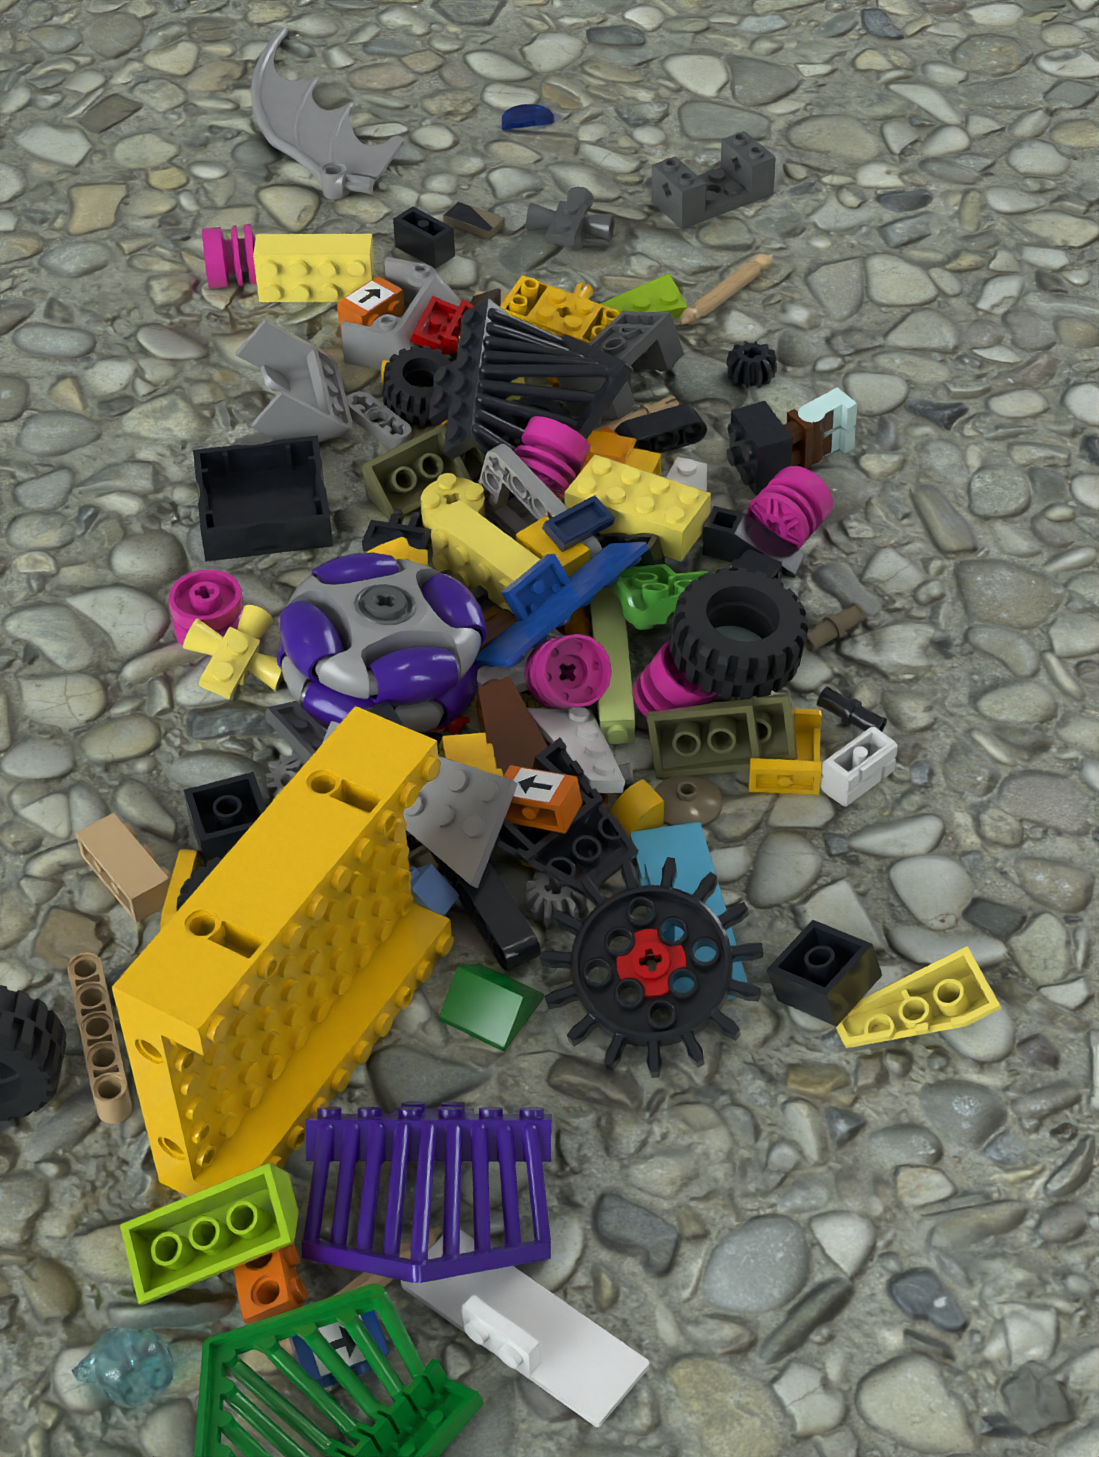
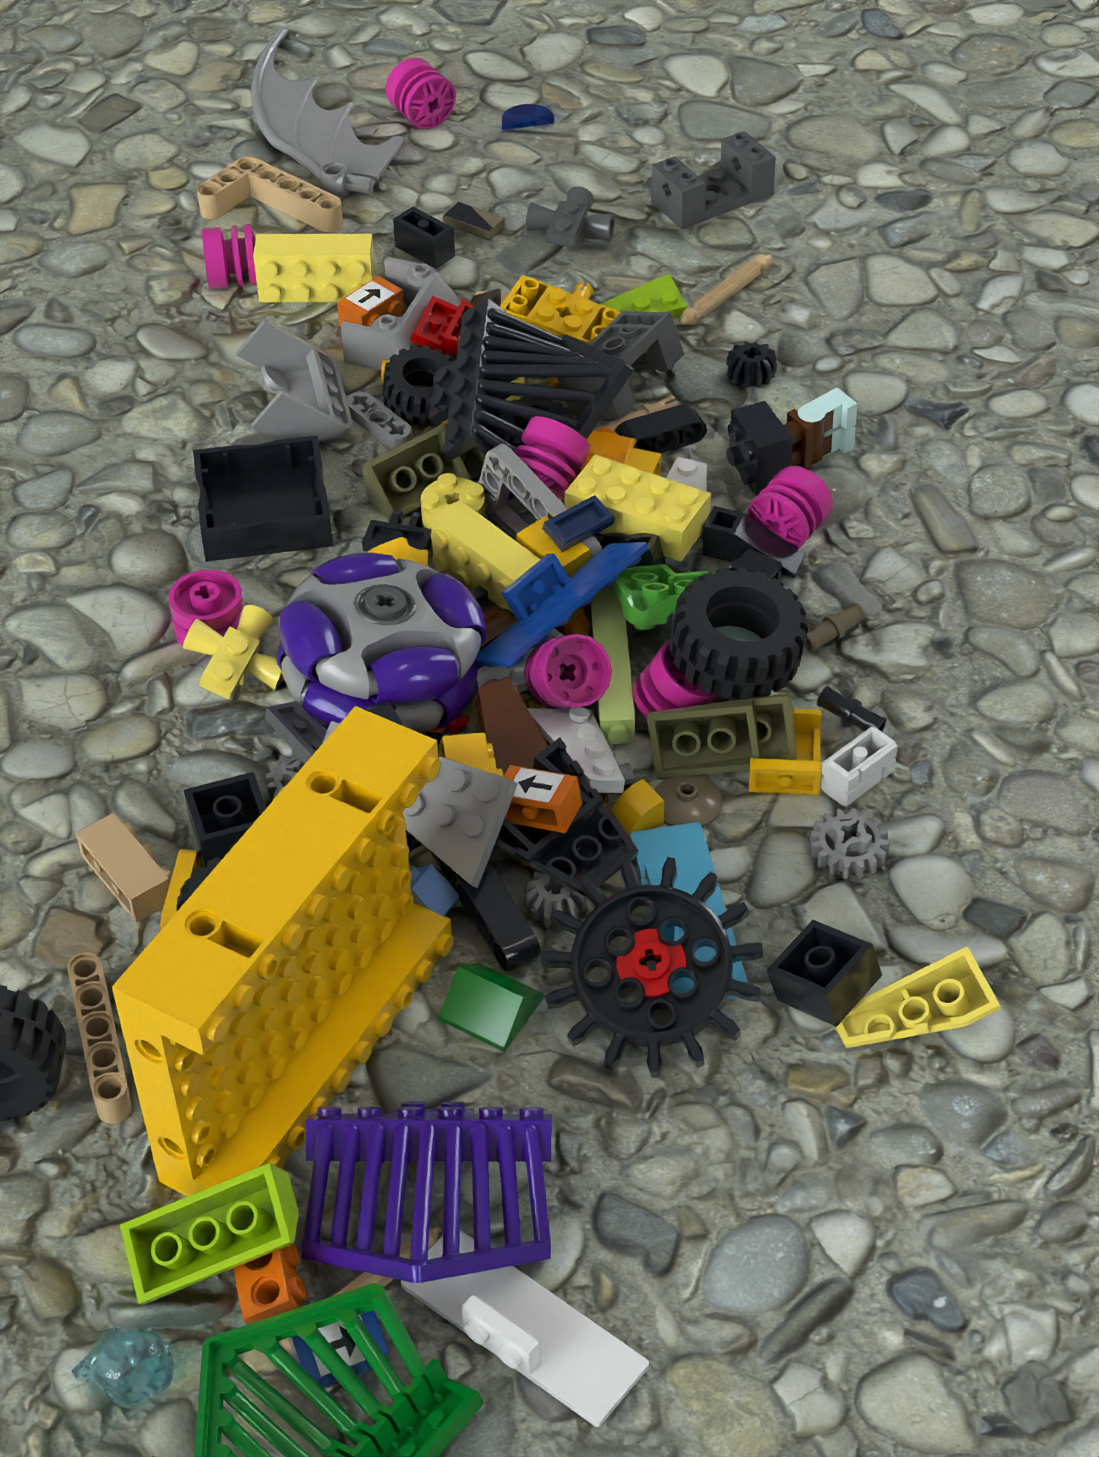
(272, 186): none -> tan beam
(420, 93): none -> dark pink wheel
(849, 843): none -> light grey gear

